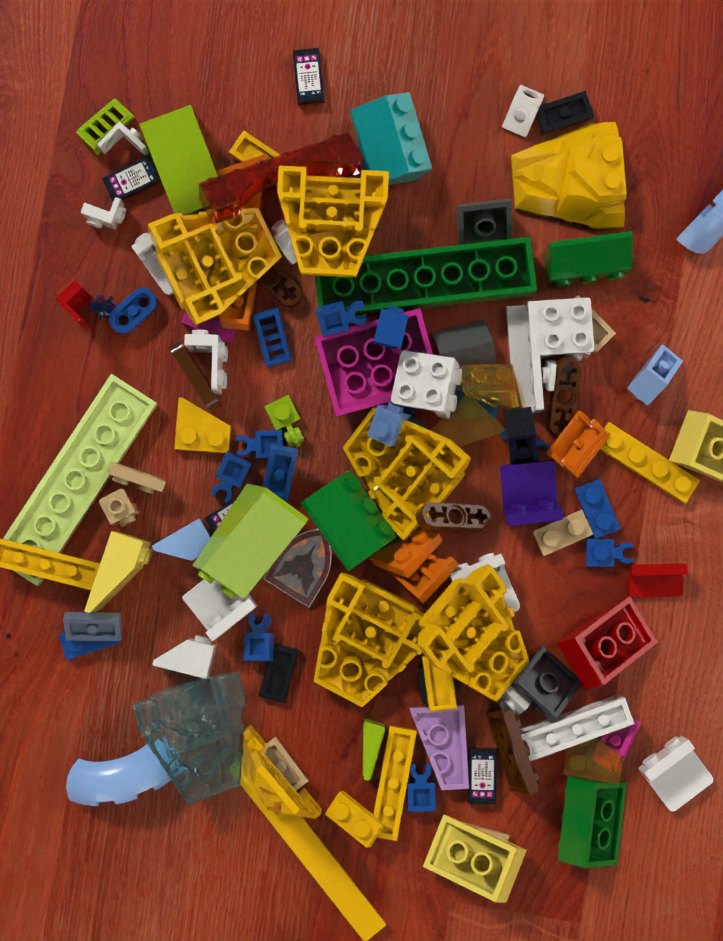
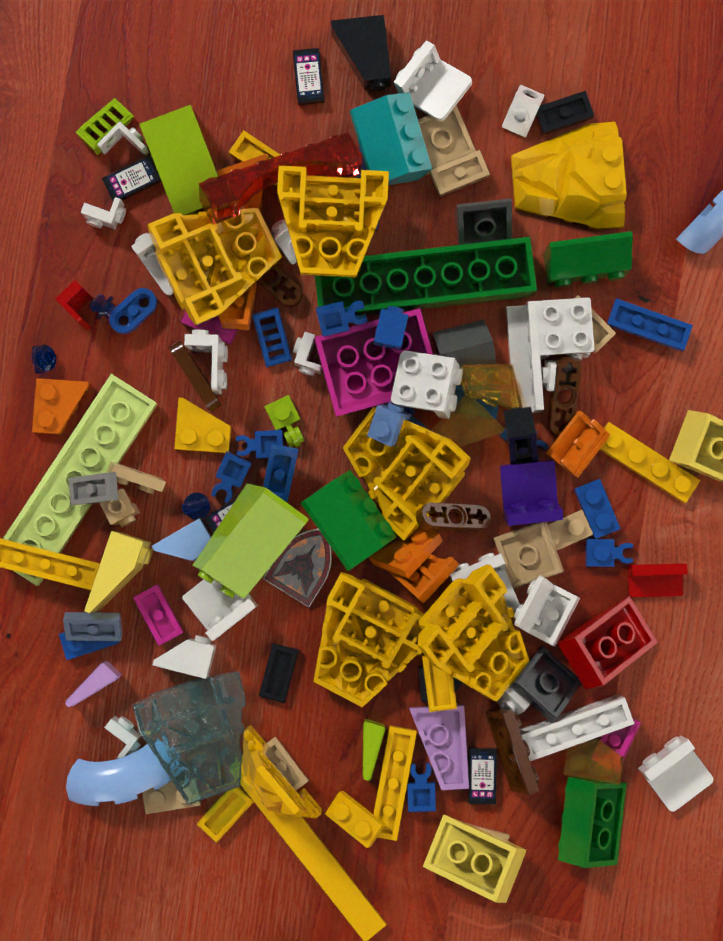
(43, 358): none -> clear blue plate
(55, 404): none -> orange wing
(93, 488): none -> light grey plate
(100, 678): none -> lavender slope
(123, 729): none -> white bracket
(158, 614): none -> dark pink plate
(164, 799): none -> tan plate
(196, 506): none -> clear blue plate
(225, 813): none -> yellow tile
(259, 643): blue plate -> none
(303, 348): none -> white bracket
(365, 49): none -> black slope
(432, 82): none -> white bracket
(446, 138): none -> tan tile
(459, 173): none -> tan plate
(529, 554): none -> tan tile
(545, 610): none -> white bracket
(649, 325): none -> blue plate
(655, 375): light blue slope -> none

